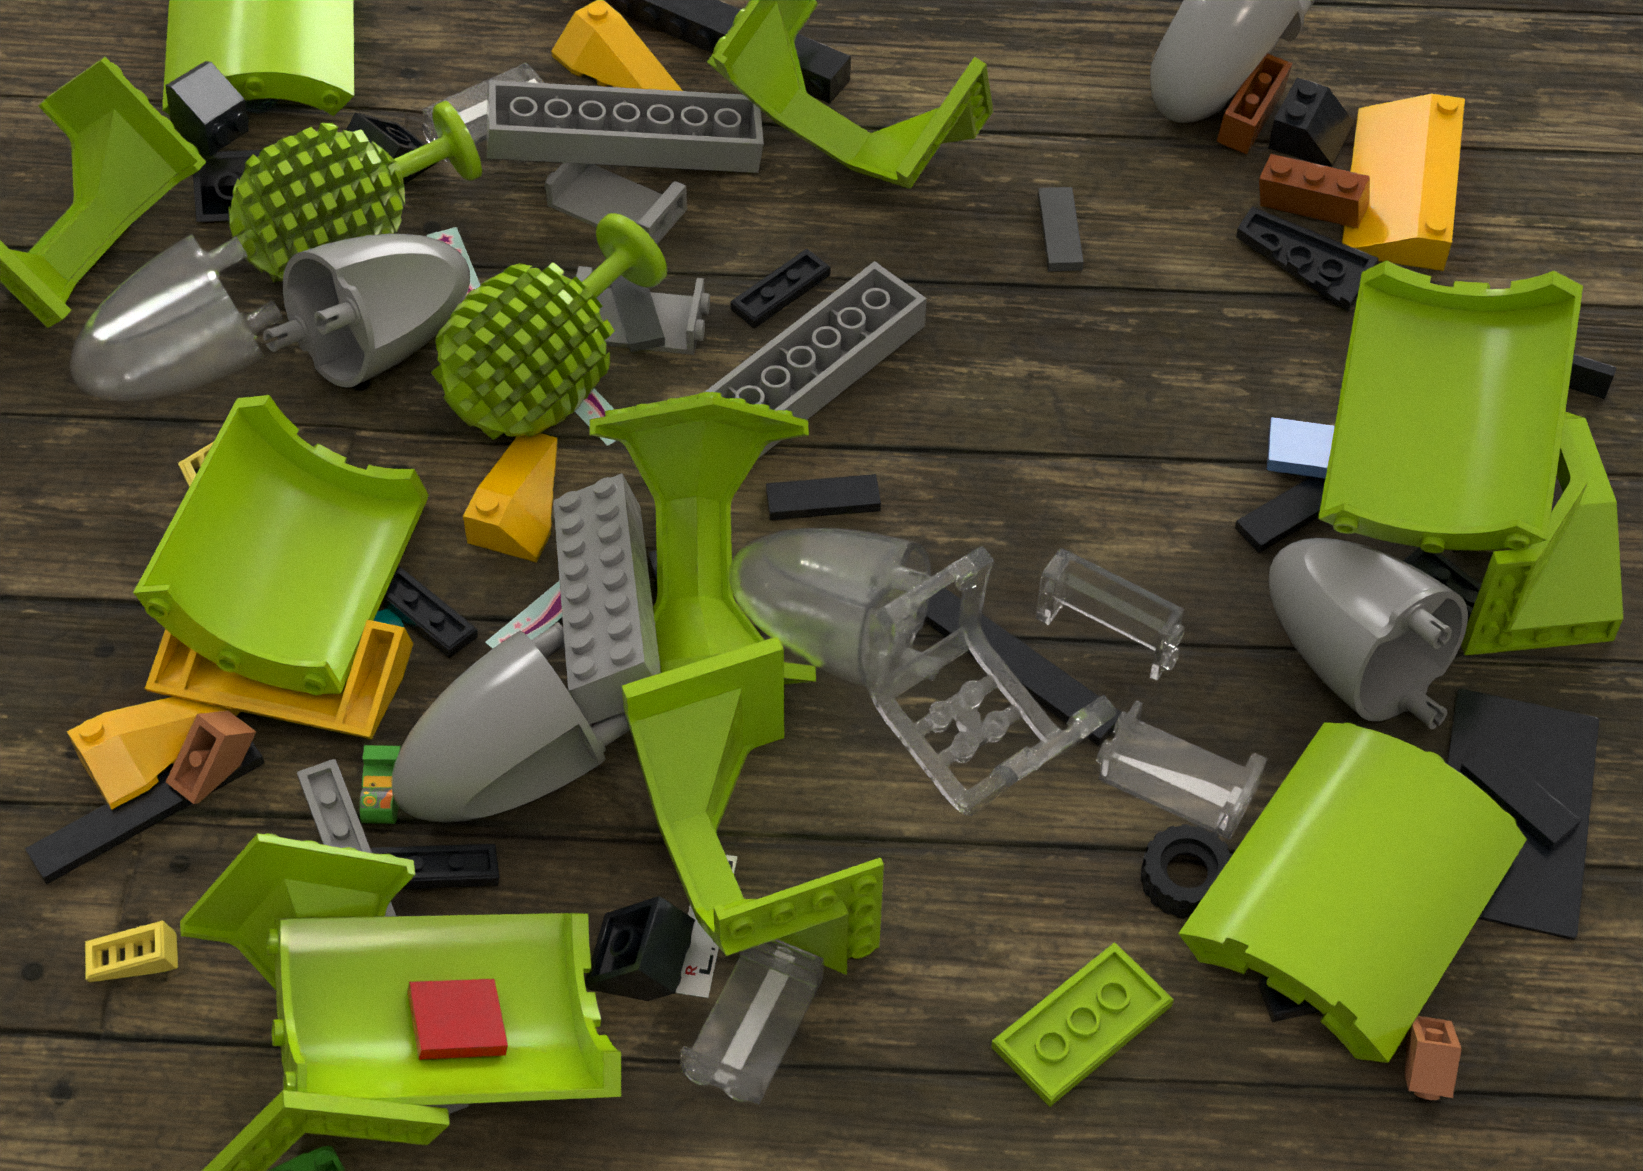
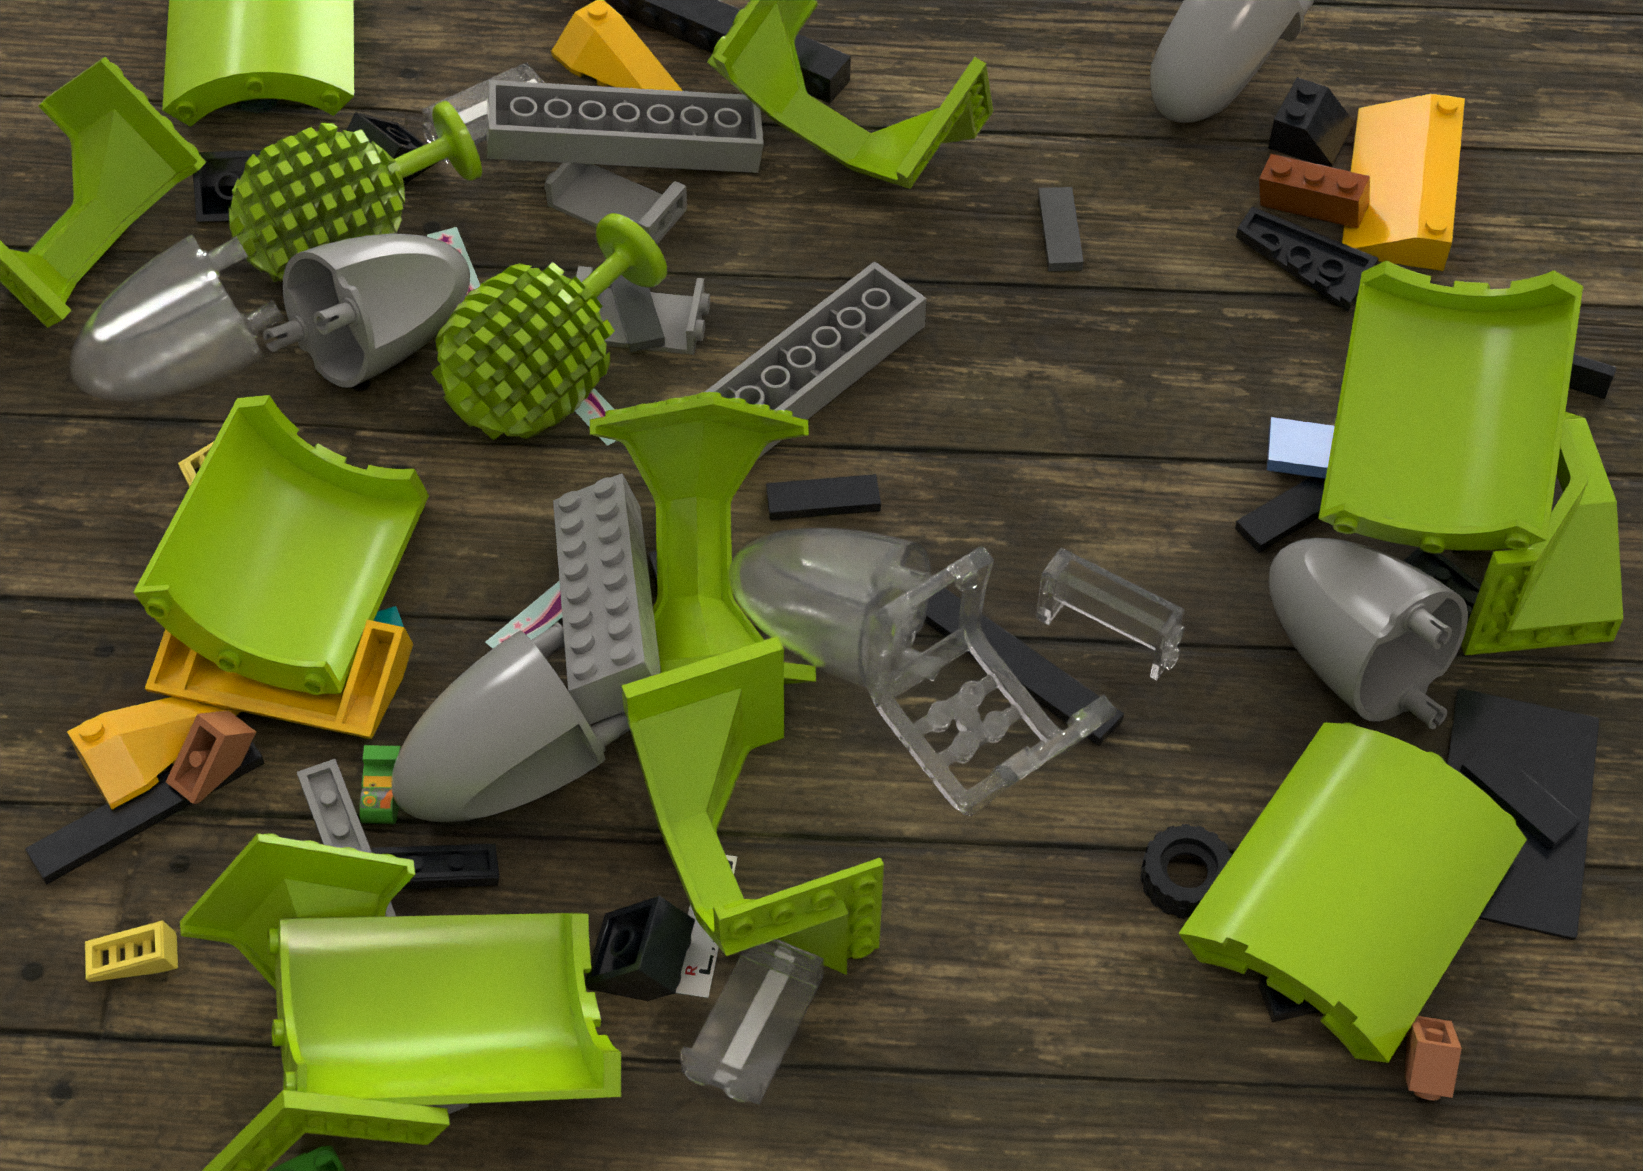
(206, 109): black slope -> none
(428, 614): black tile -> none
(457, 1019): red tile -> none
(515, 500): yellow wedge -> none
(780, 288): black tile -> none
(1082, 1024): lime tile -> none
(1178, 774): clear panel -> none
(1254, 103): dark orange brick -> none

